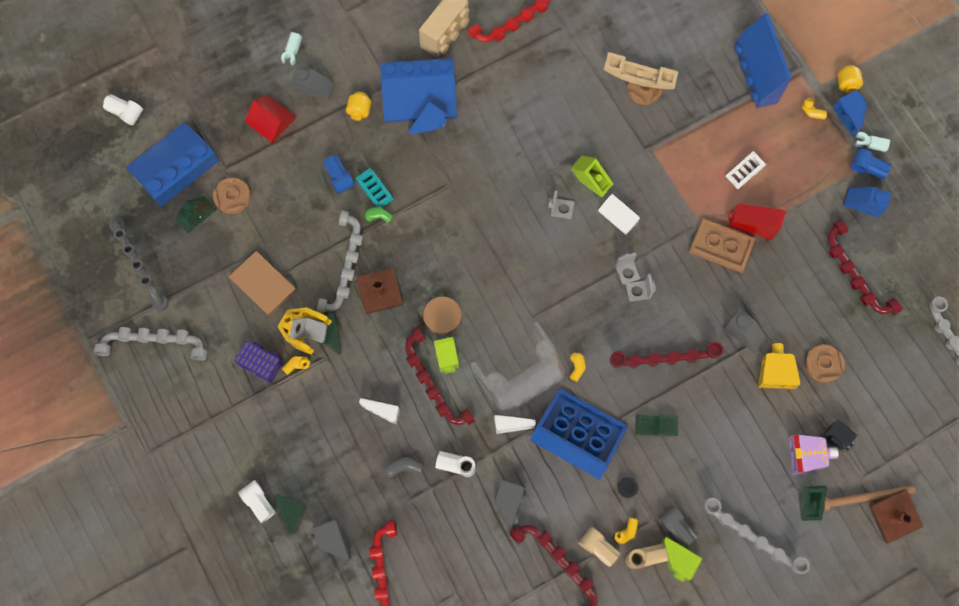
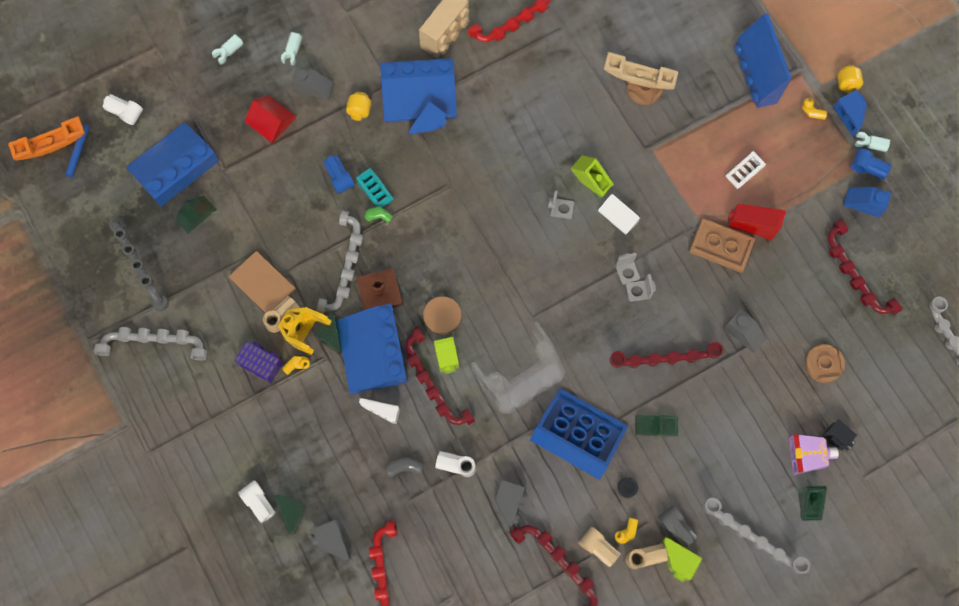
(47, 142): none -> orange slope
(76, 153): none -> blue bar
(227, 48): none -> light aqua bar
(231, 195): medium nougat tile -> none
(278, 313): none -> tan piece
(309, 328): light grey bracket -> none
(371, 350): none -> blue slope
(510, 424): white slope -> none
(580, 366): yellow arm -> none
(778, 369): yellow torso -> none
(864, 497): medium nougat bar -> none
(896, 516): copper tile -> none

